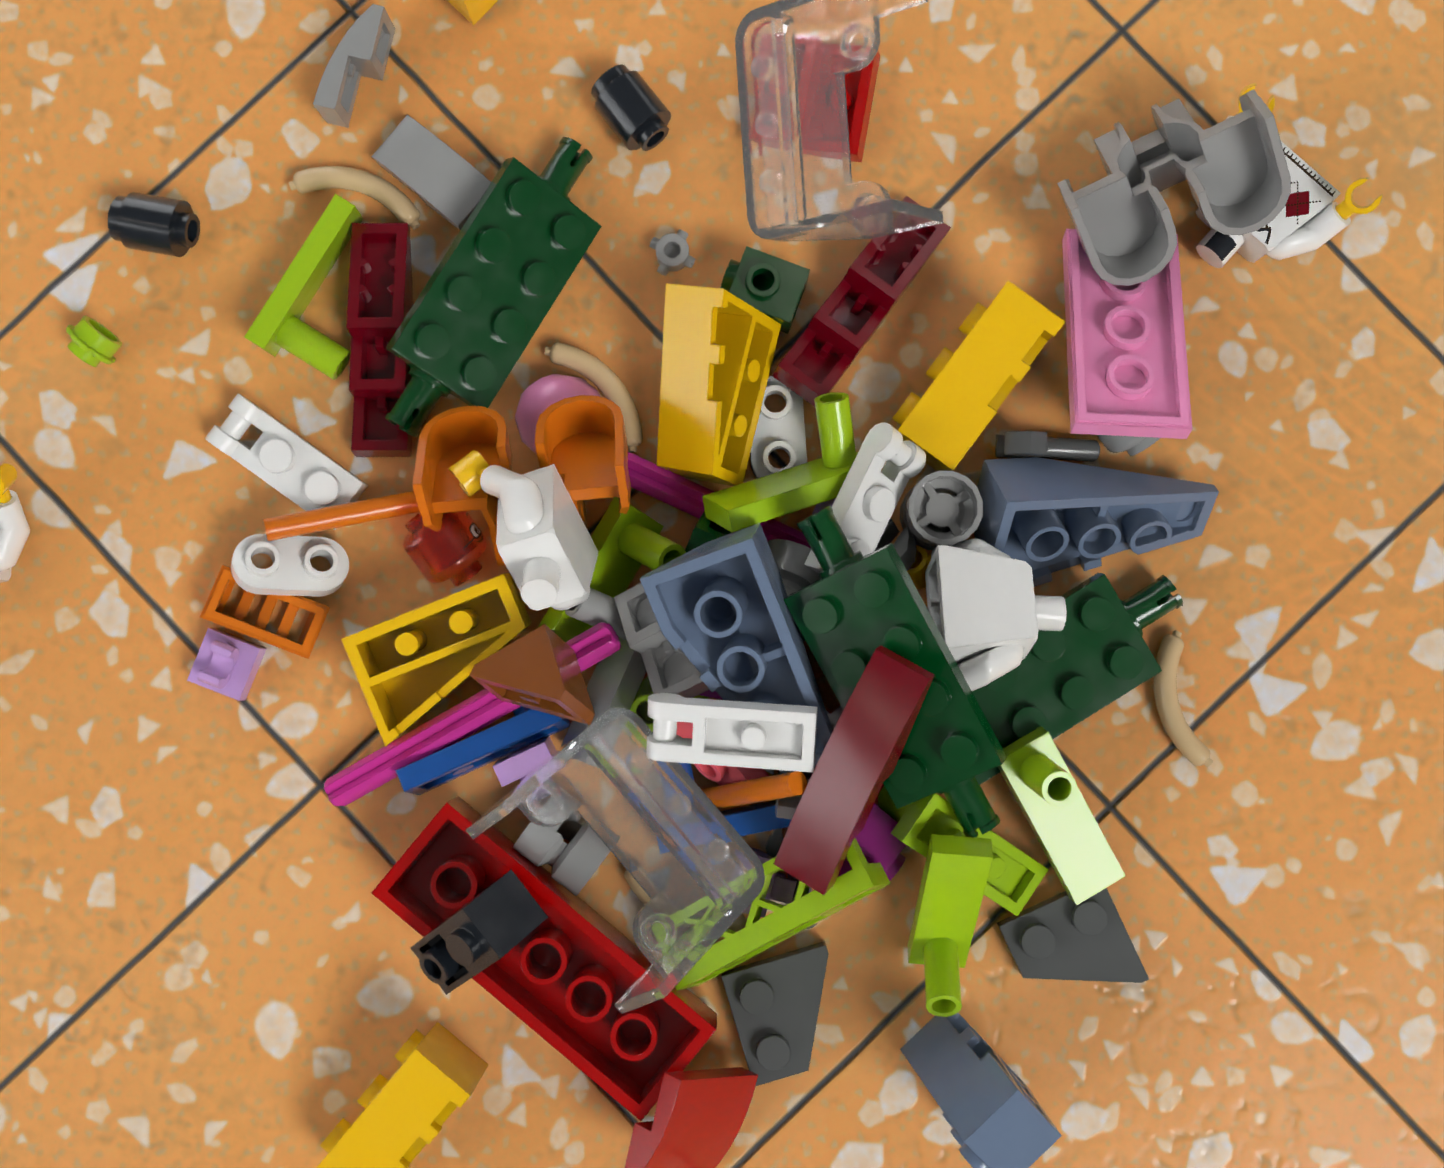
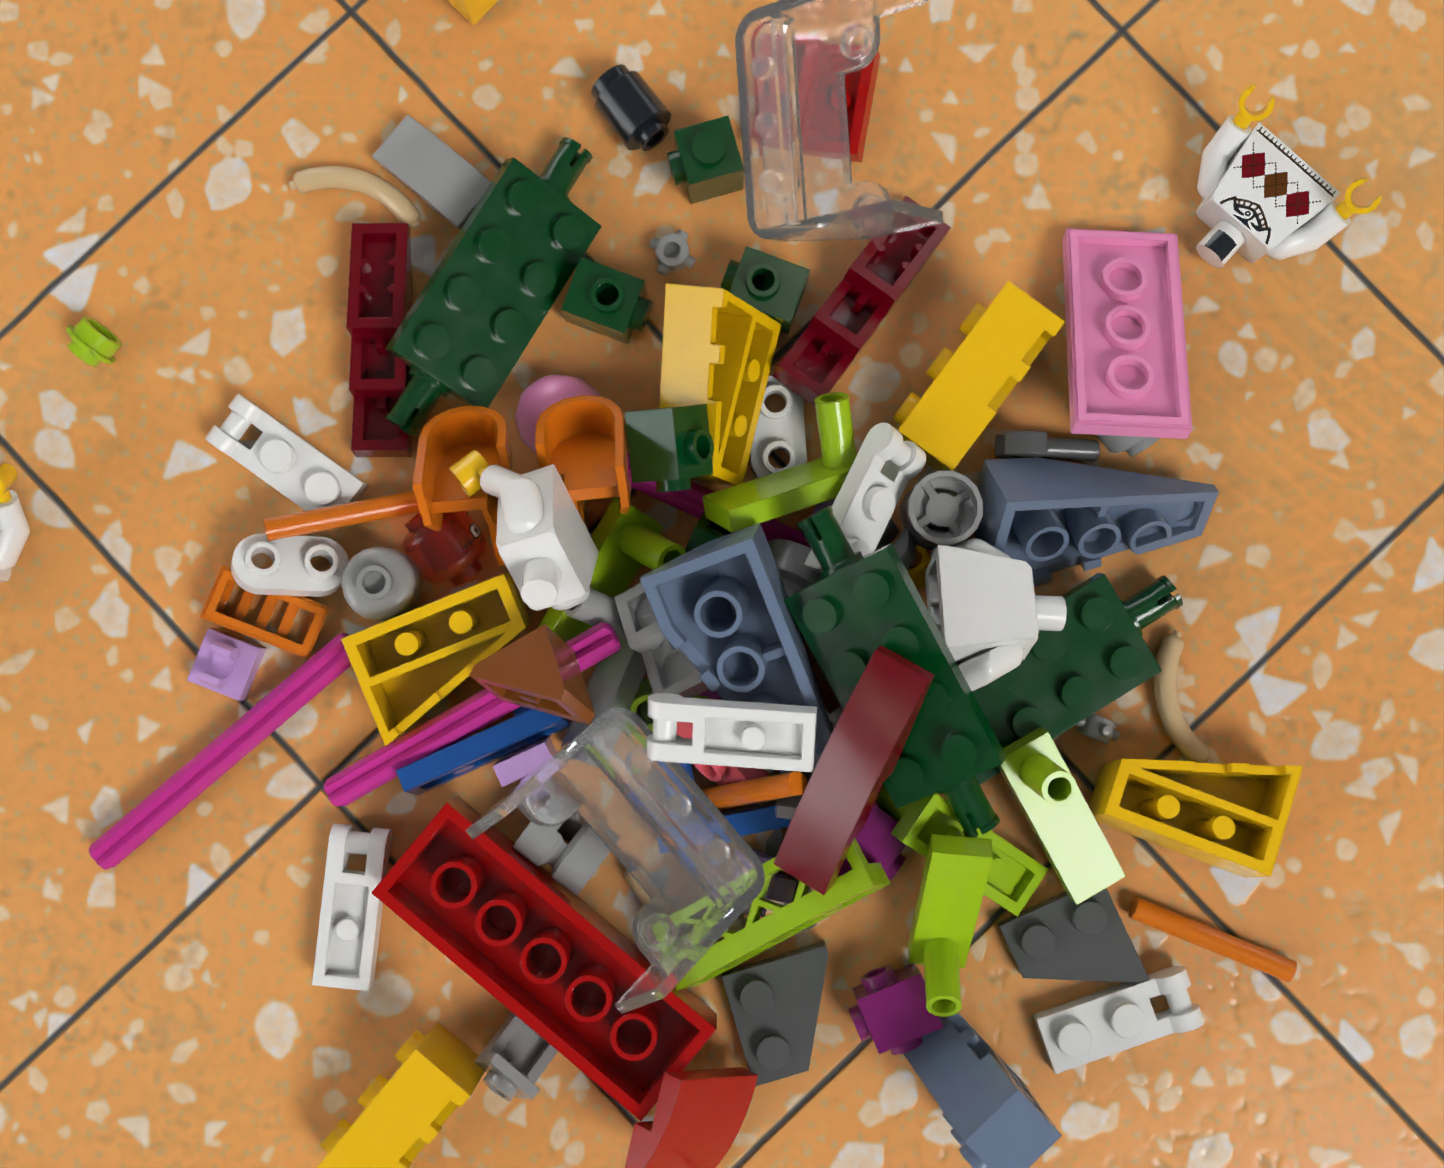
(153, 224): black brick -> none
(221, 754): none -> dark pink axle
(279, 320): lime piece -> none
(349, 910): none -> white plate
(360, 53): light grey slope -> none
(381, 583): none -> light grey head
(479, 933): black slope -> none
(515, 1060): none -> light grey bracket
(605, 380): tan piece -> none
(606, 301): none -> dark green brick
(669, 446): none -> dark green brick
(707, 160): none -> dark green brick
(893, 1009): none -> magenta brick
(1098, 729): none -> light grey piece
(1116, 1019): none -> white plate
(1203, 810): none -> yellow wedge
(1212, 939): none -> orange bar
(1231, 169): light grey piece -> none

